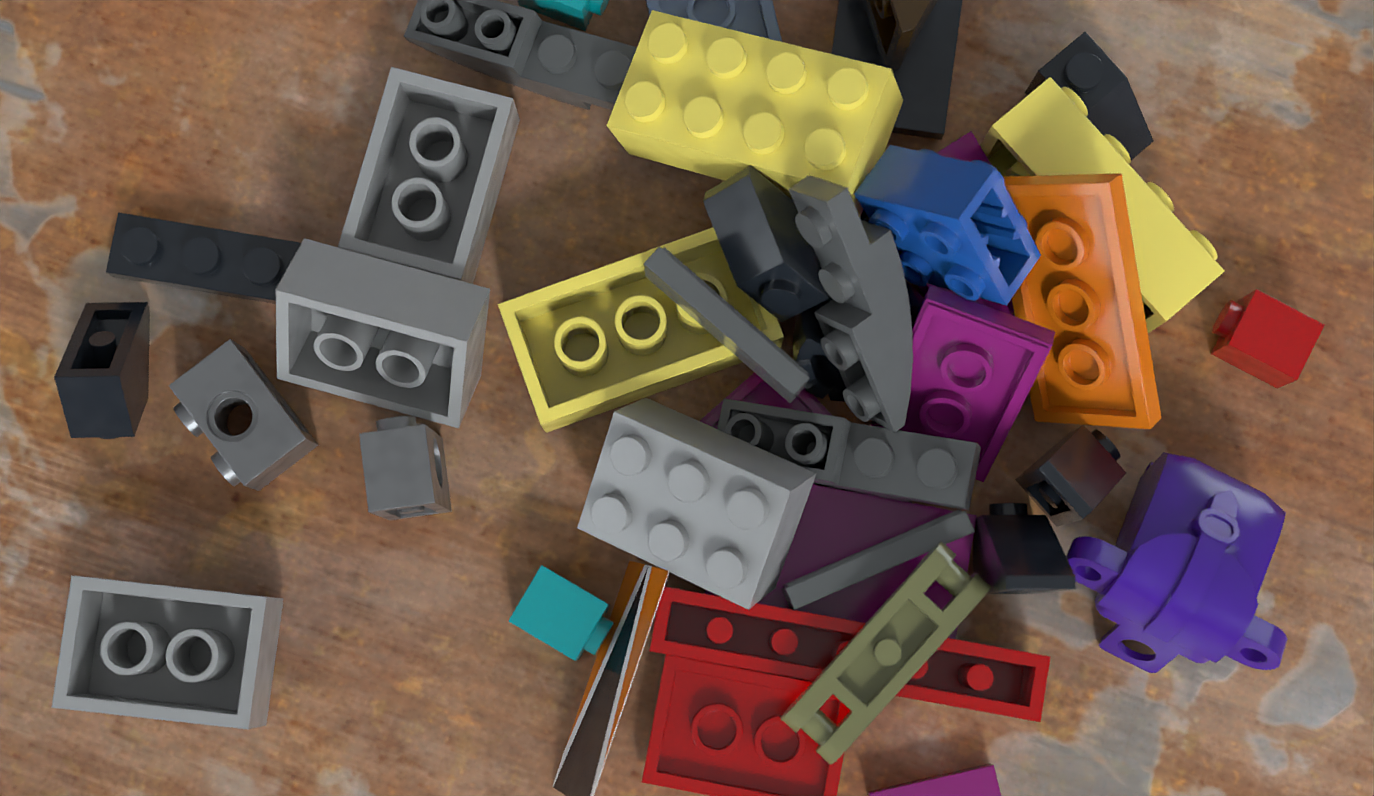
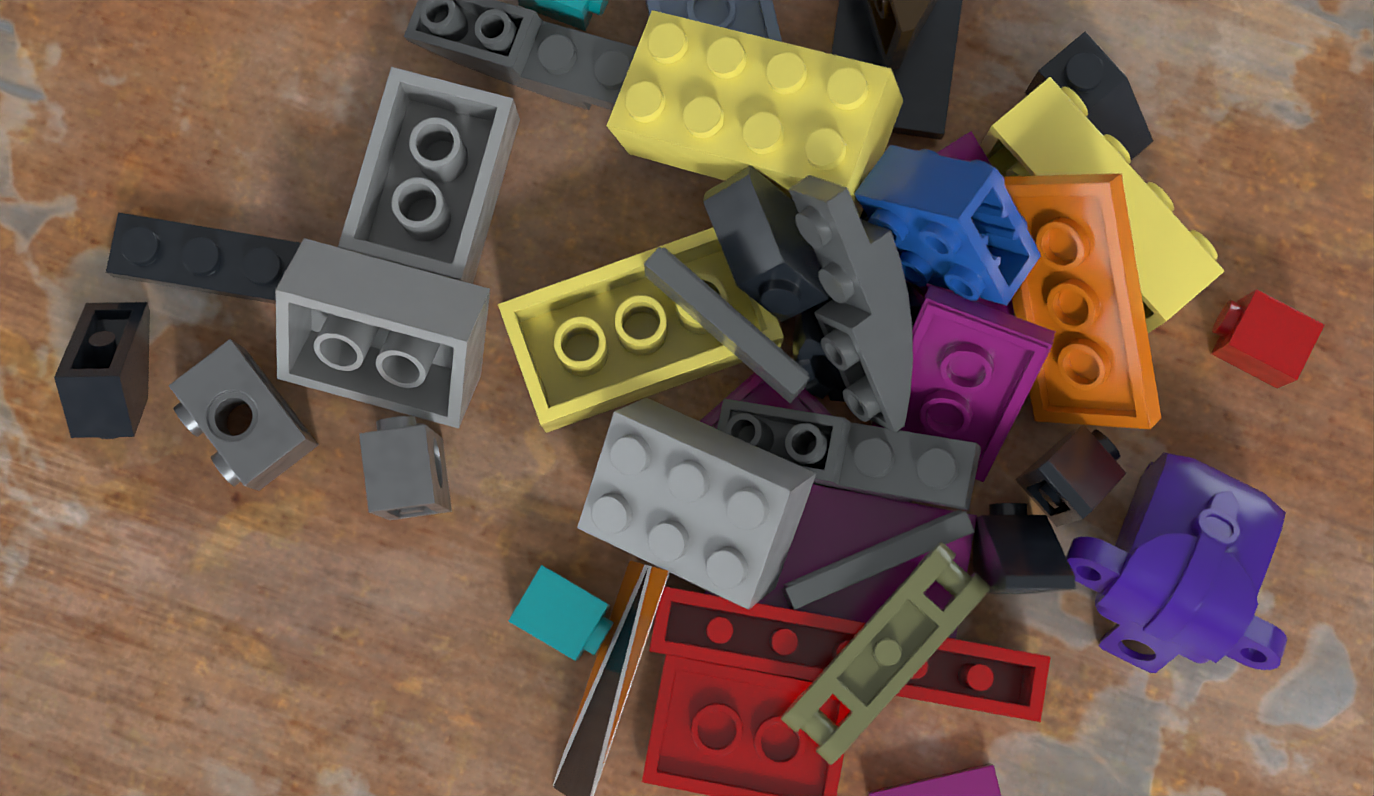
(167, 653): light grey brick -> none

